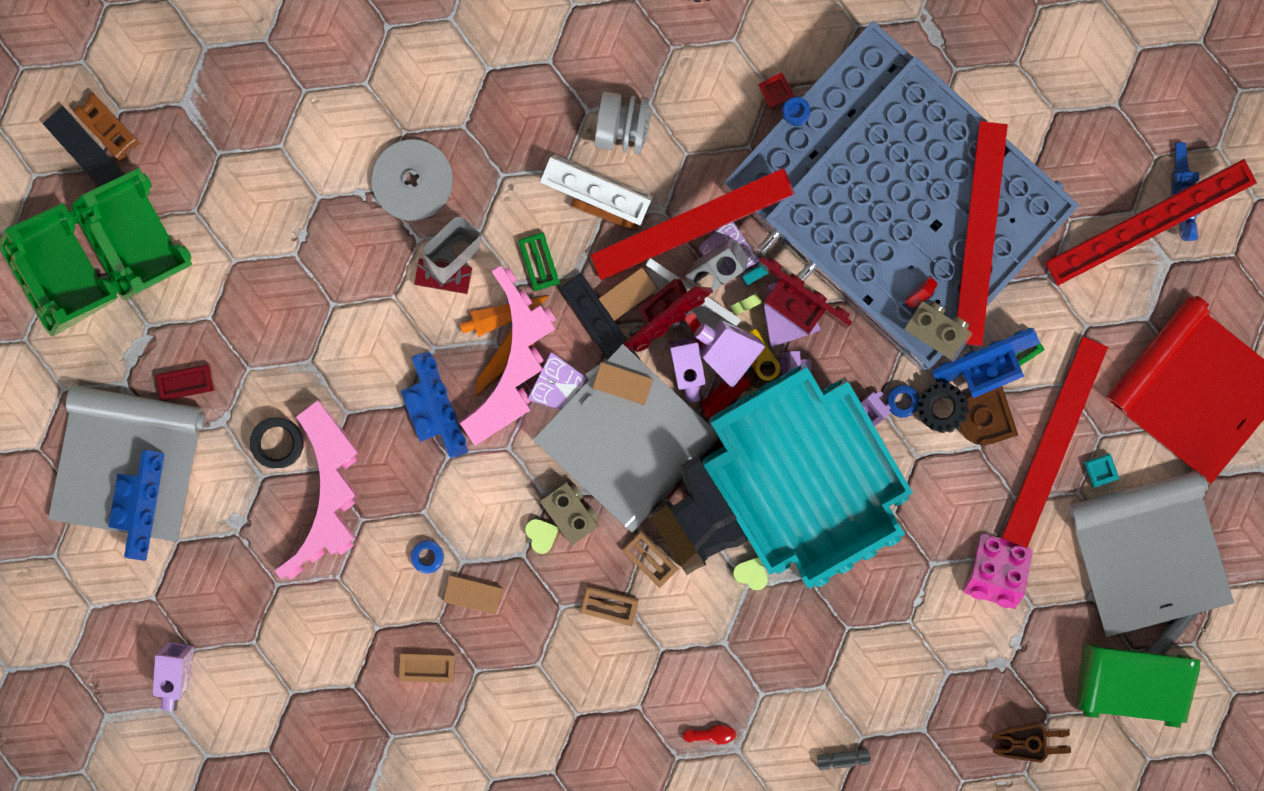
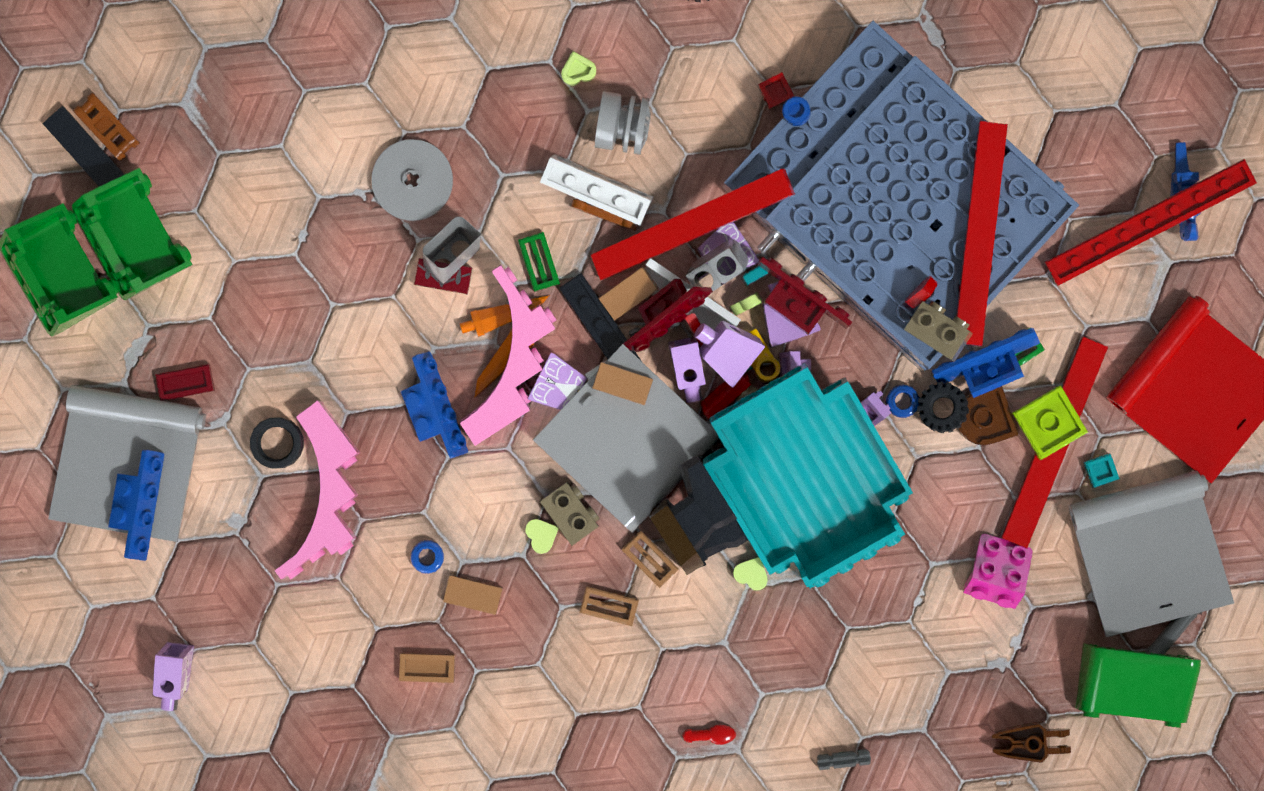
(578, 69): none -> yellowish green tile
(1050, 422): none -> lime tile

